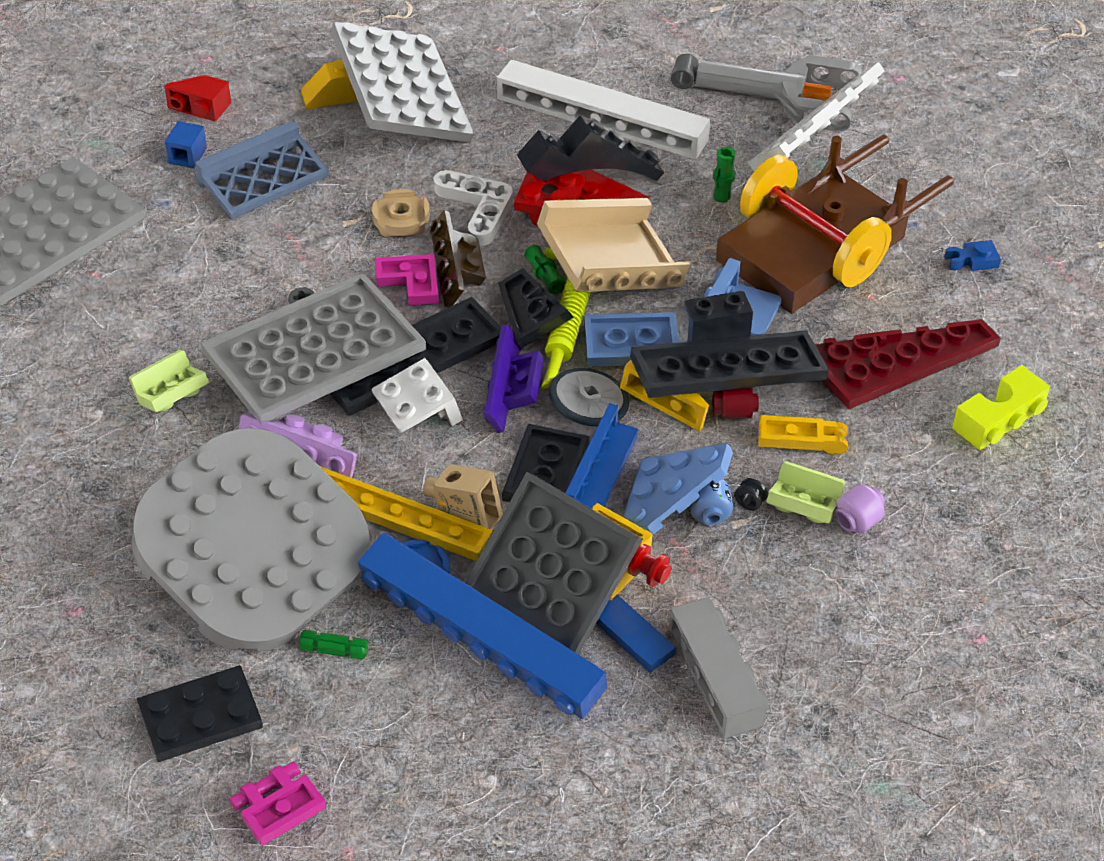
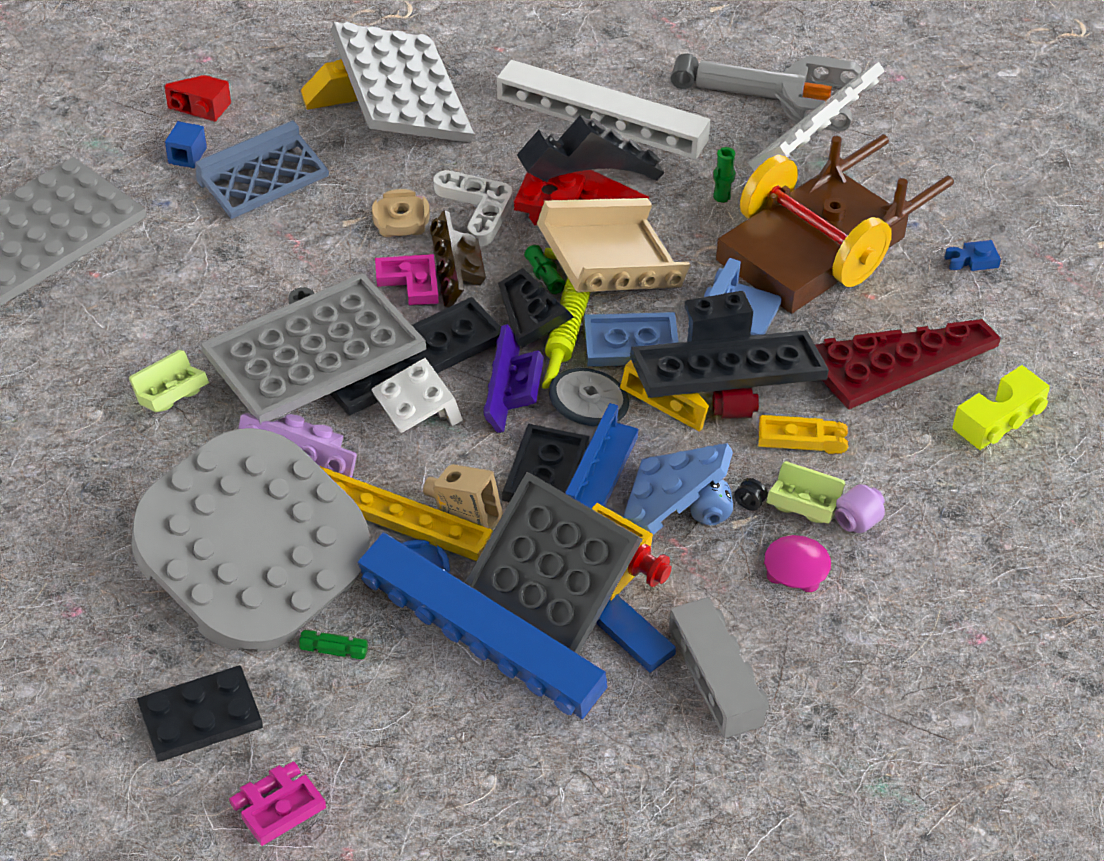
(797, 562): none -> dark pink dish

